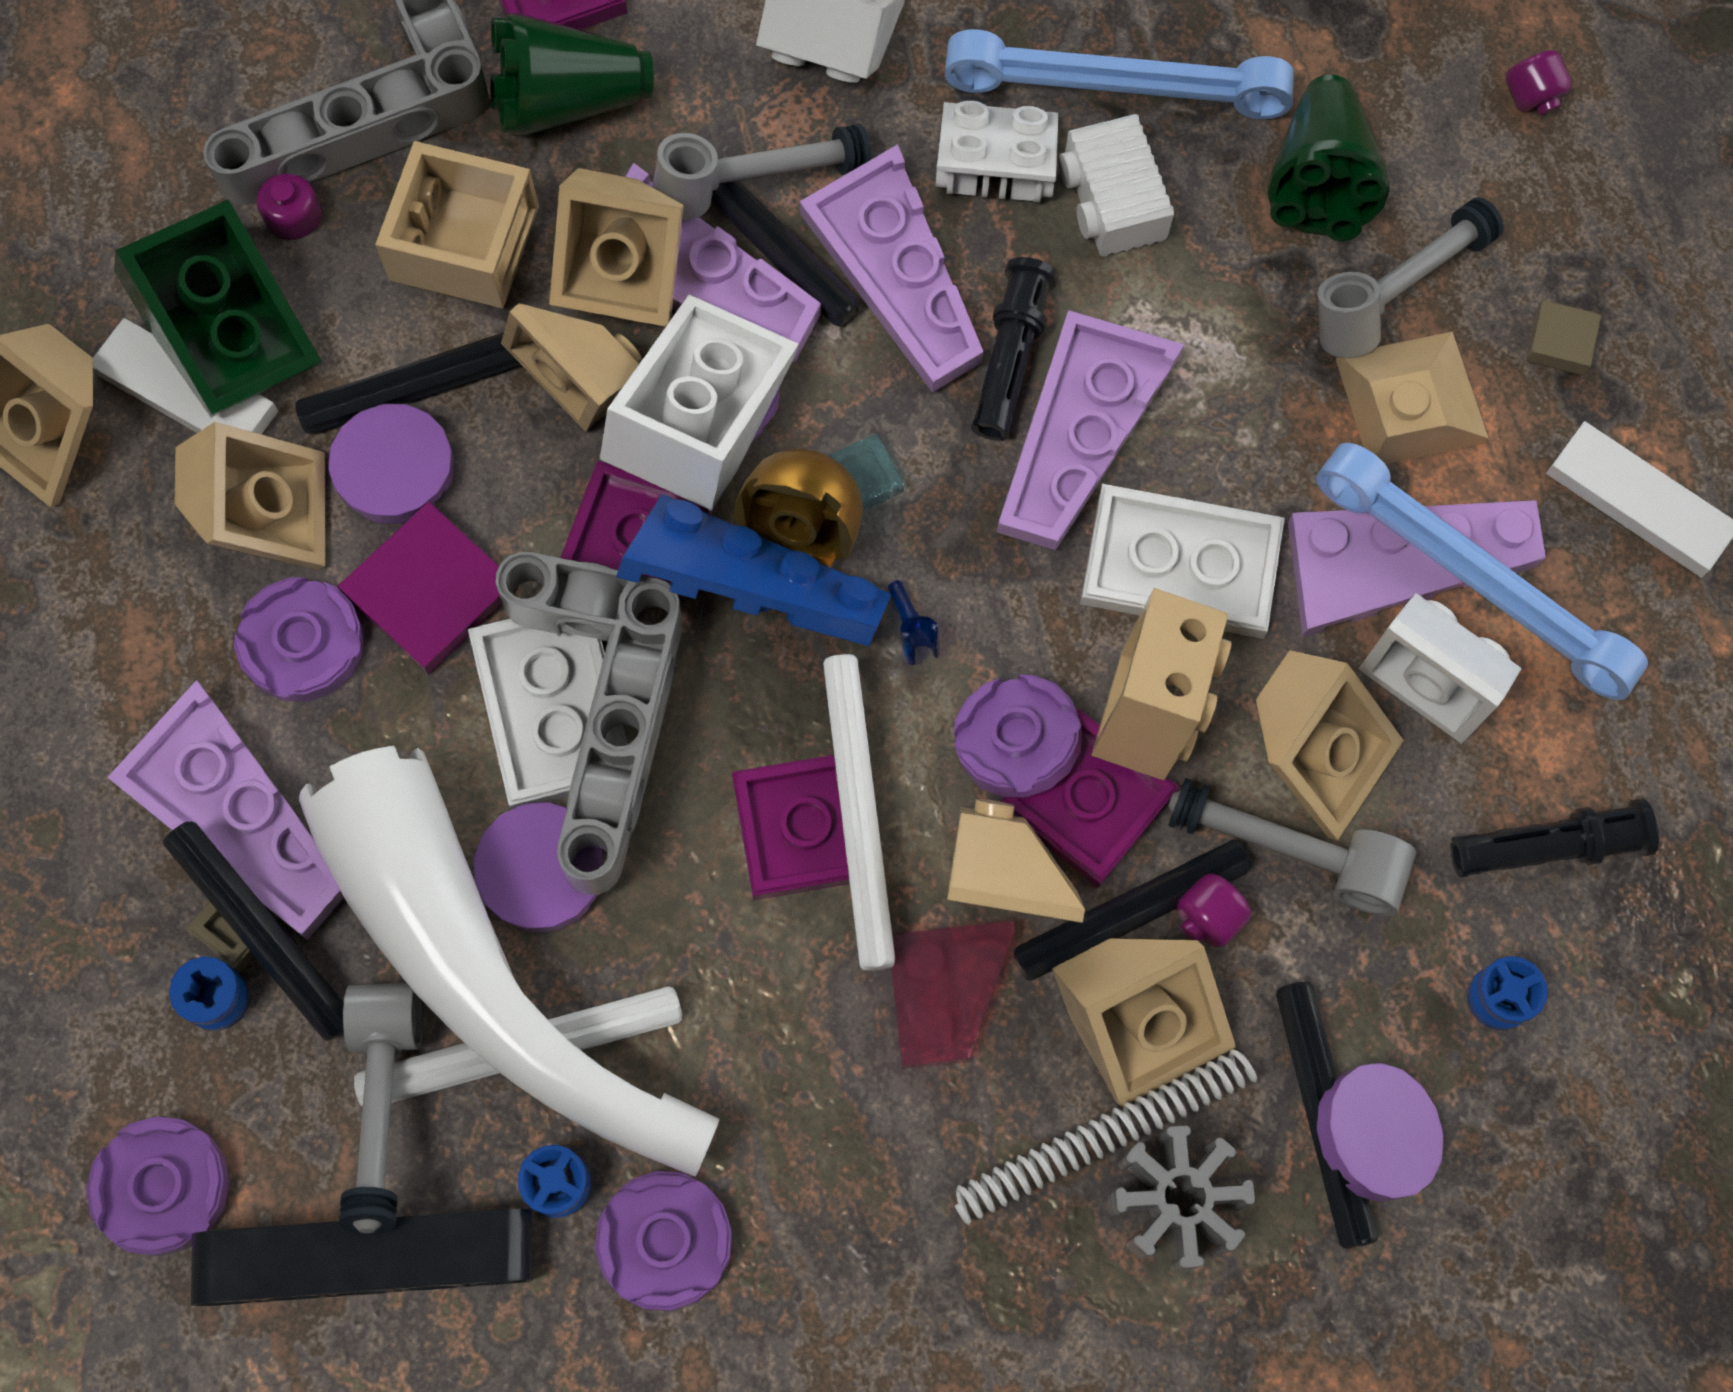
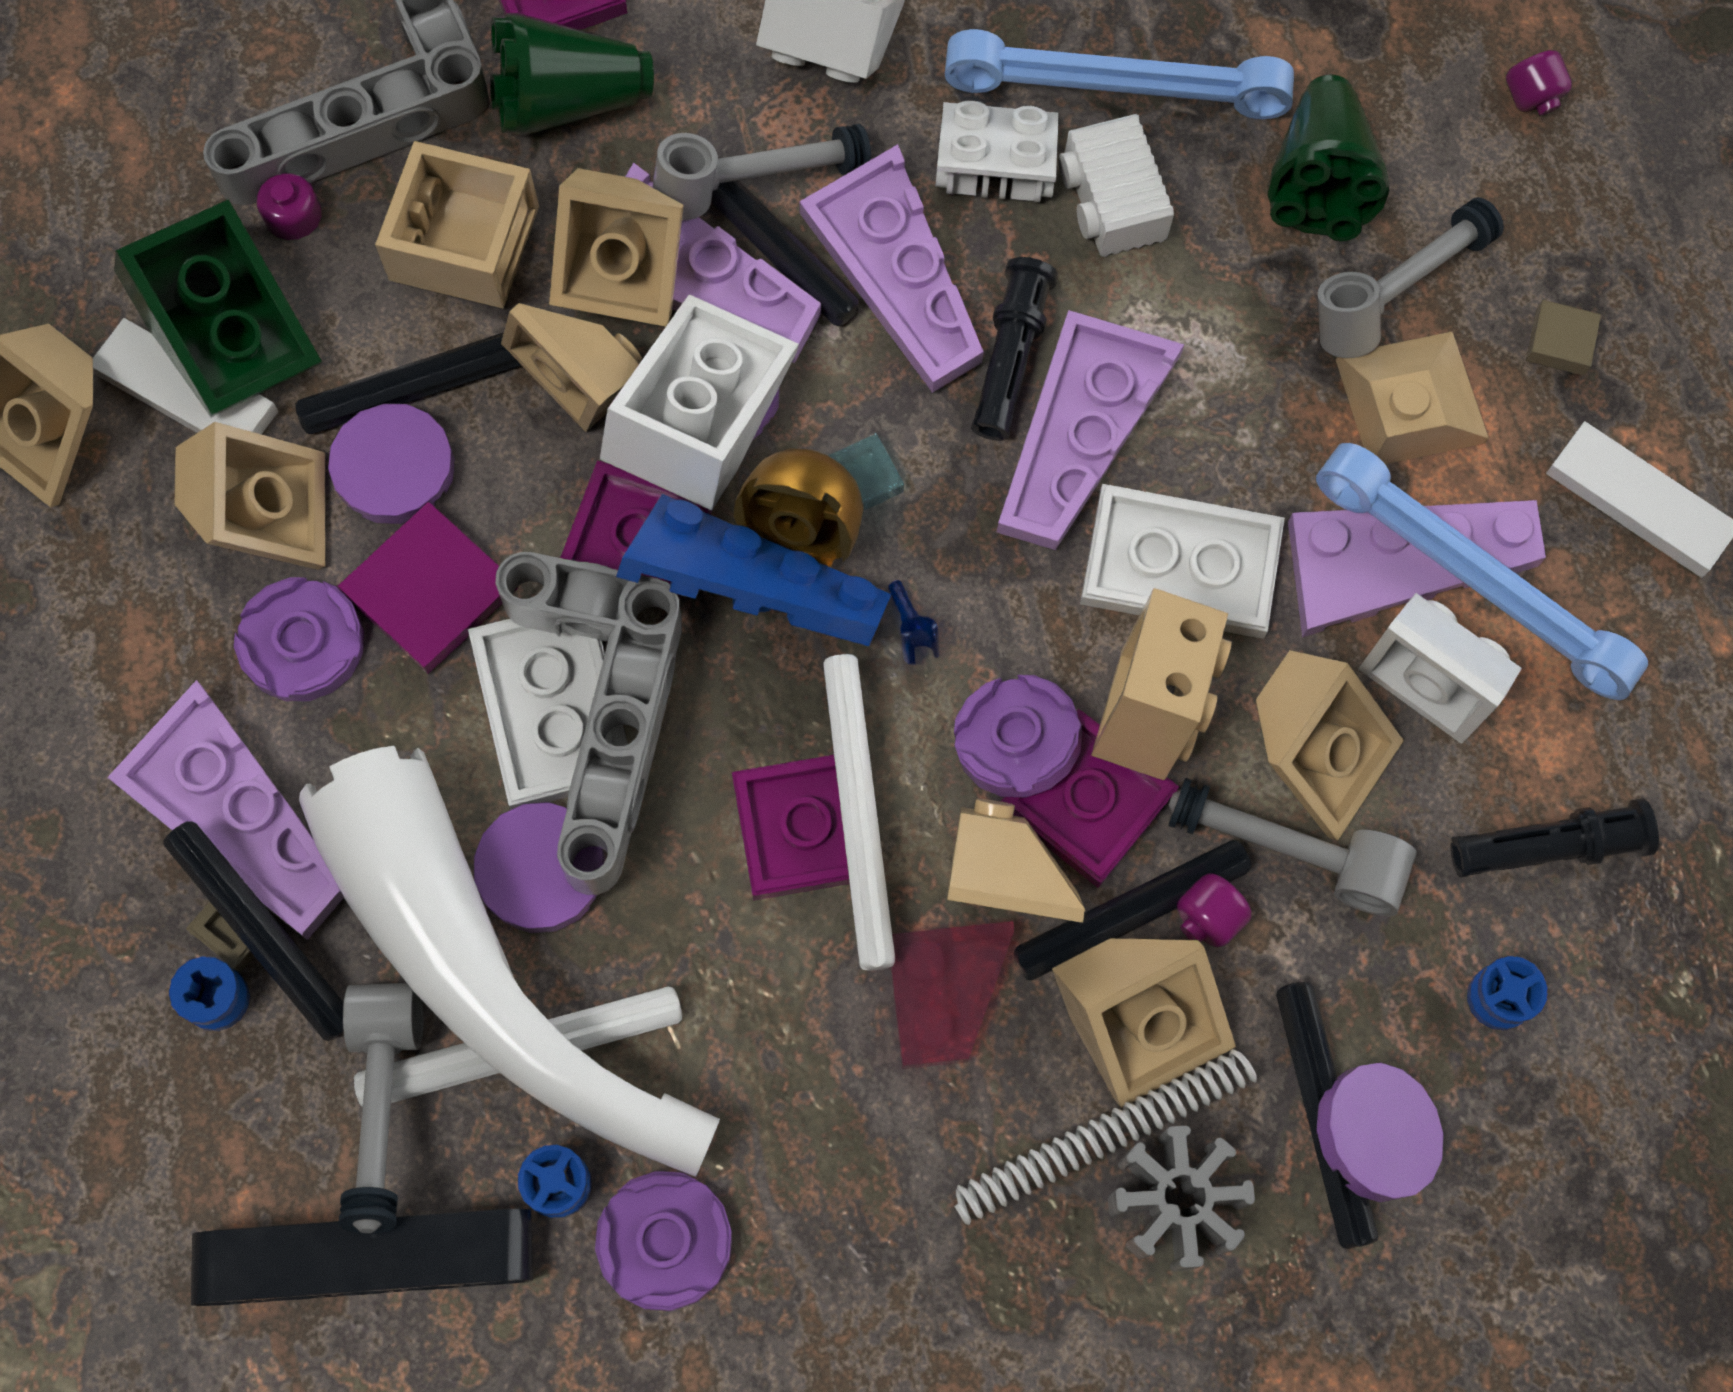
(157, 1186): medium lavender tile -> none

